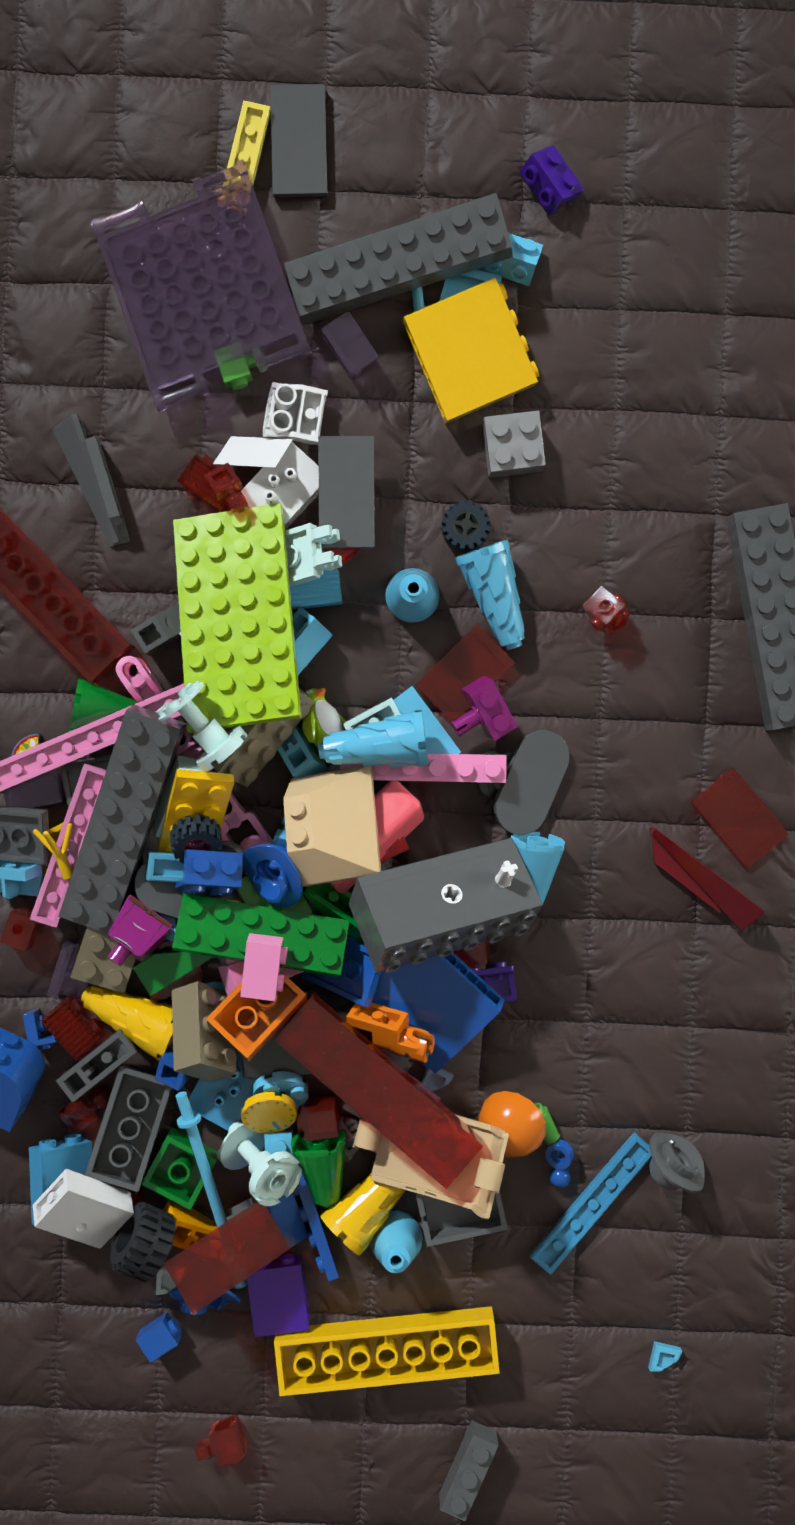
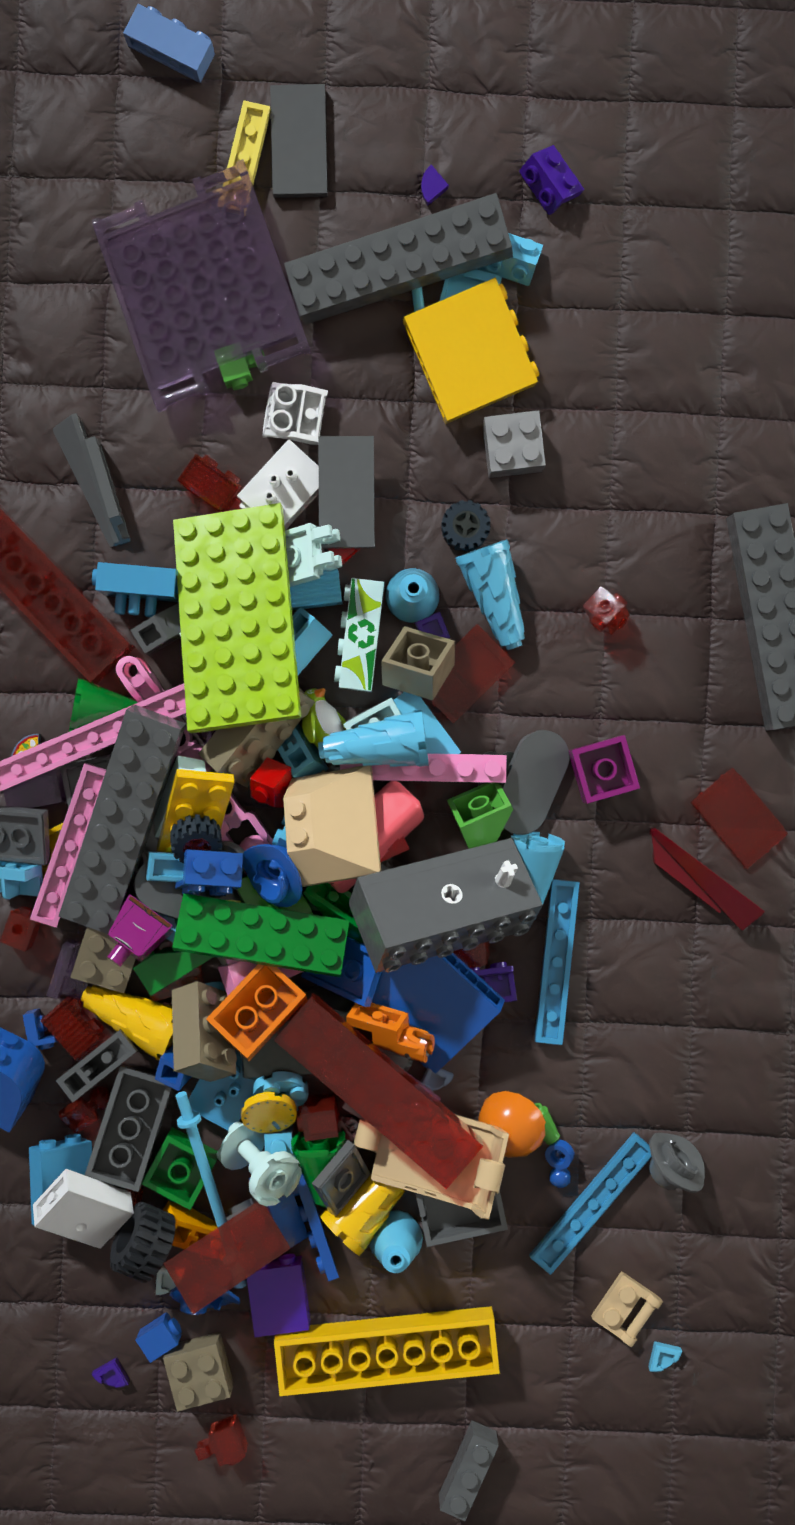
(61, 857): yellow plant -> none
(111, 1374): none -> dark purple tile
(136, 583): none -> dark azure piece
(169, 42): none -> medium blue brick
(198, 1371): none -> dark tan brick
(209, 733): light aqua piece -> none
(225, 483): clear red plate -> none
(253, 451): white sticker -> none
(262, 967): bright pink brick -> none
(270, 782): none -> red slope
(341, 1178): none -> dark grey tile
(349, 345): clear purple panel -> none
(361, 634): none -> light aqua brick
(418, 663): none -> dark tan brick
(432, 185): none -> dark purple tile
(433, 625): none -> dark purple tile
(481, 813): none -> bright green slope
(486, 709): magenta brick -> none
(557, 961): none -> dark azure plate
(604, 769): none -> magenta brick
(619, 1303): none -> tan plate

